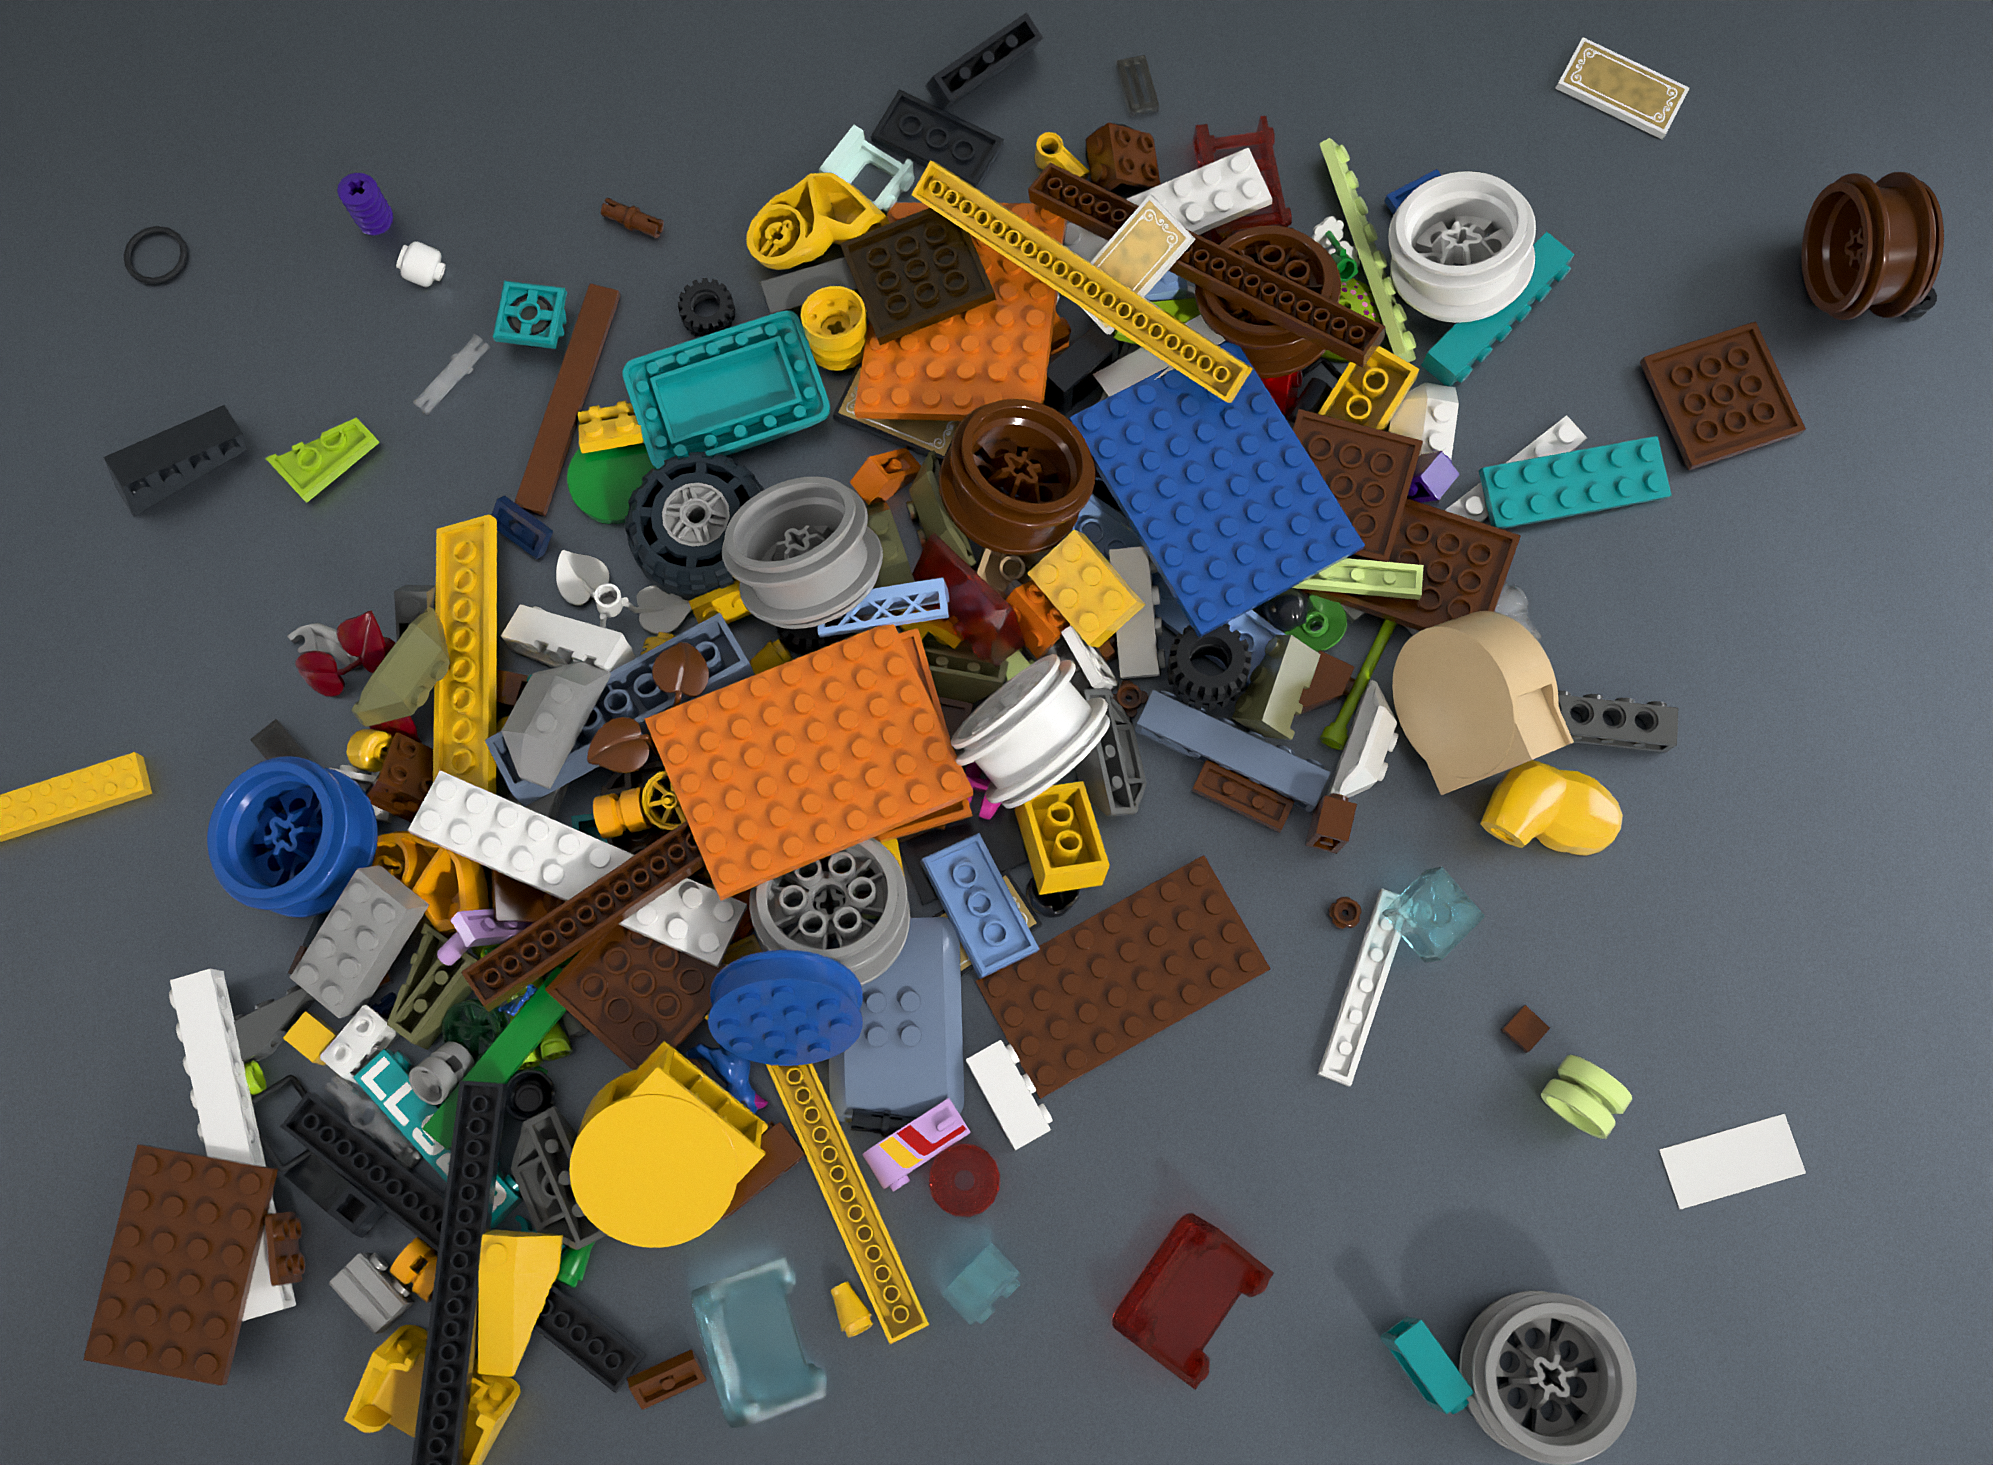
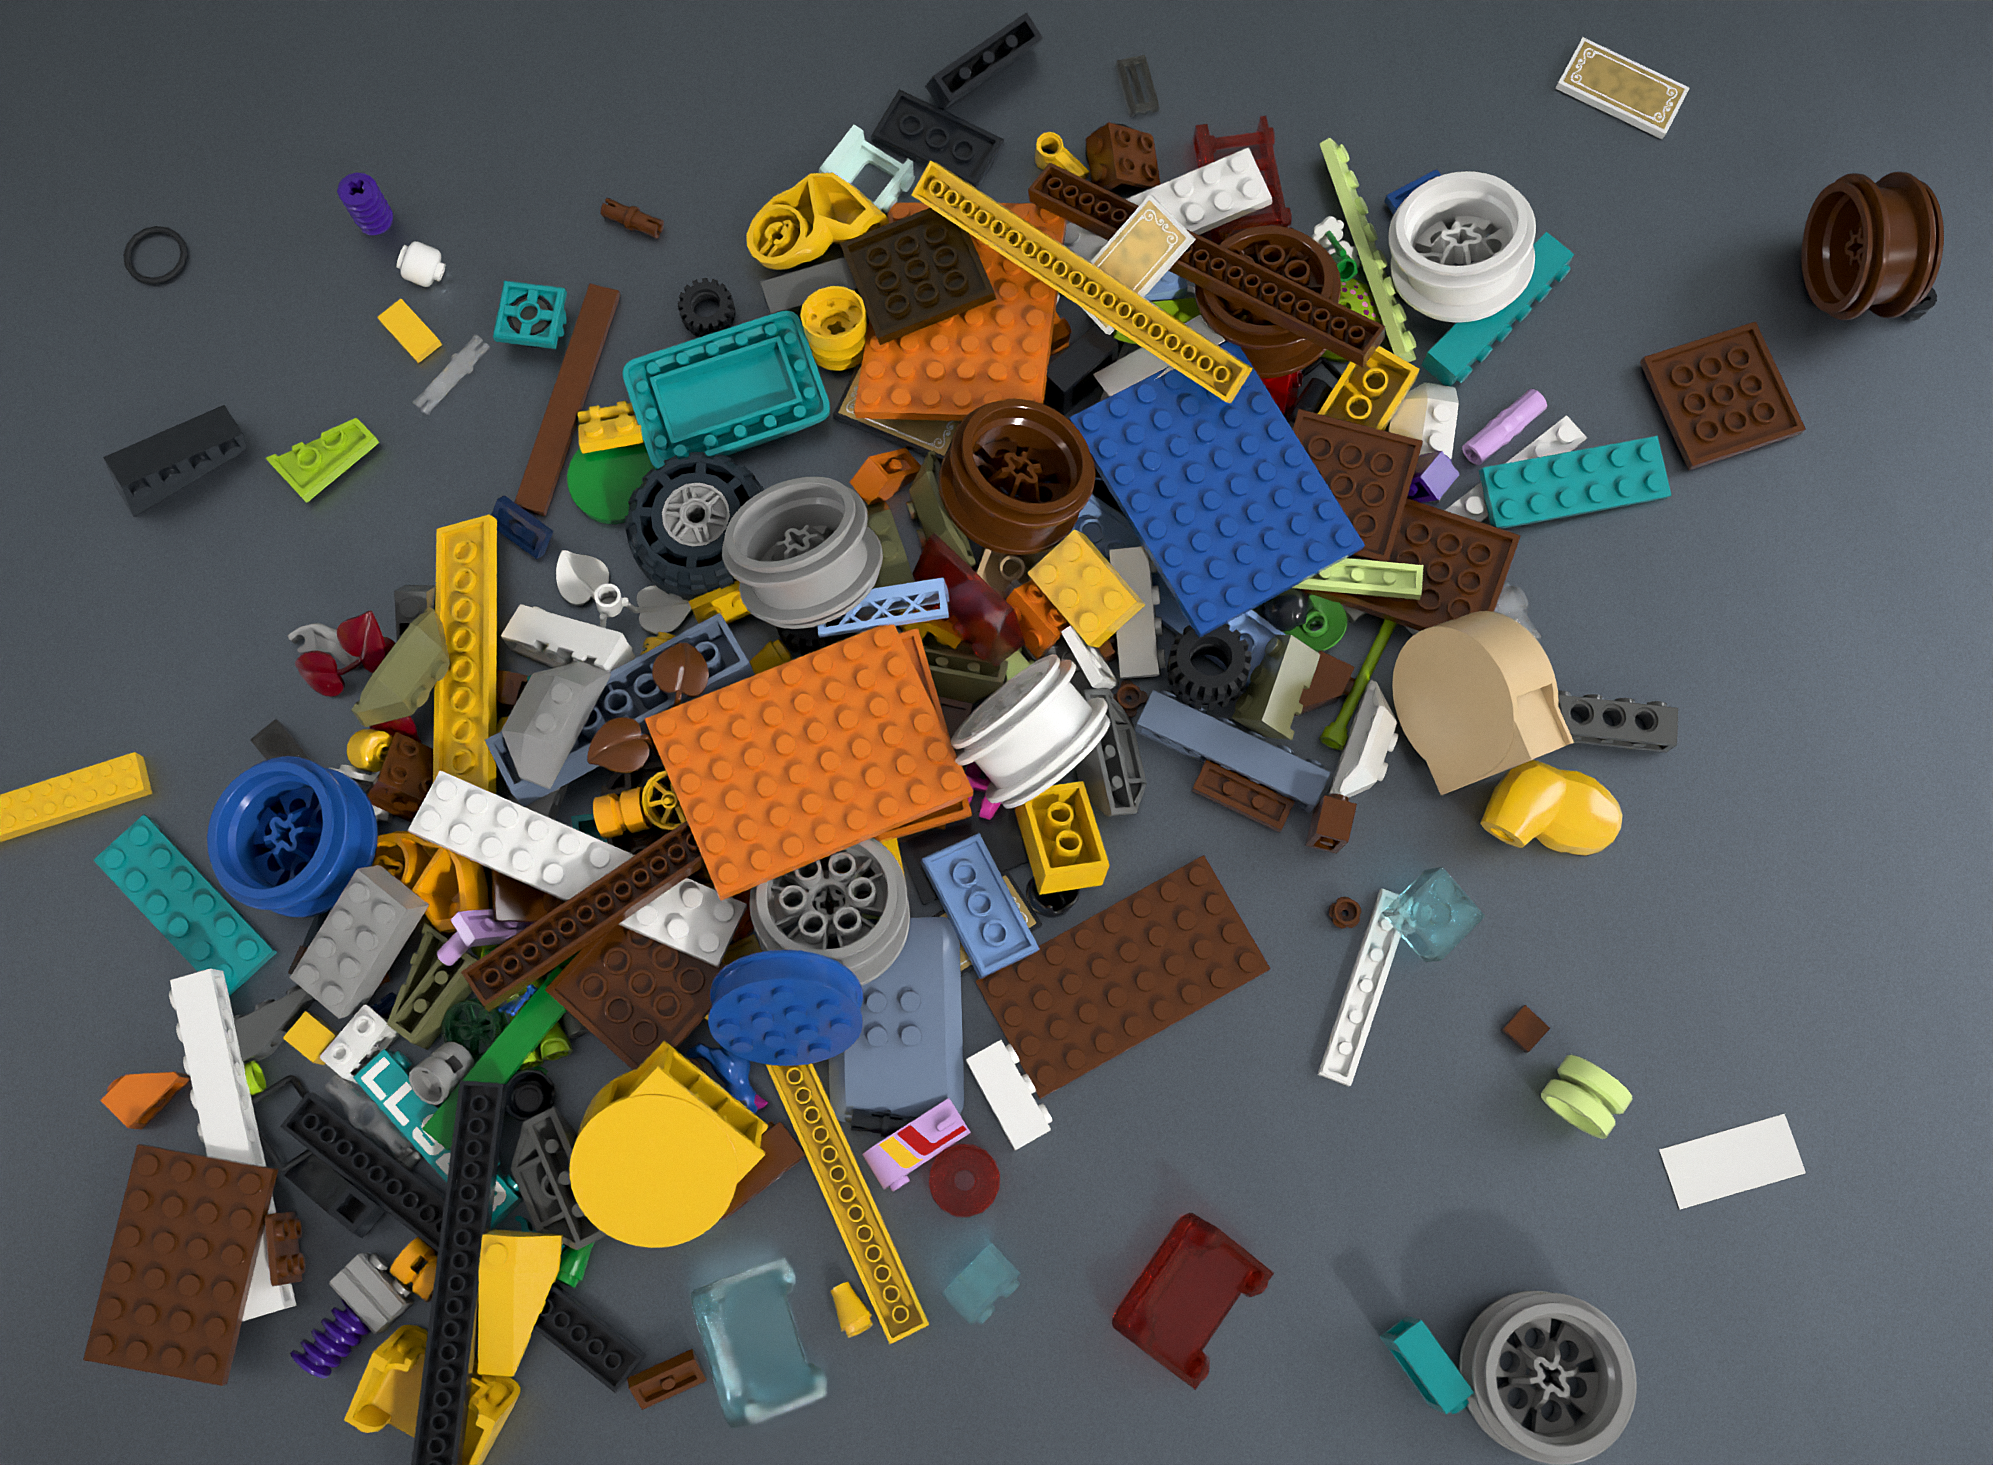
(140, 1097): none -> orange slope
(184, 903): none -> teal plate
(332, 1343): none -> dark purple piece
(409, 330): none -> yellow tile
(1504, 427): none -> lavender axle

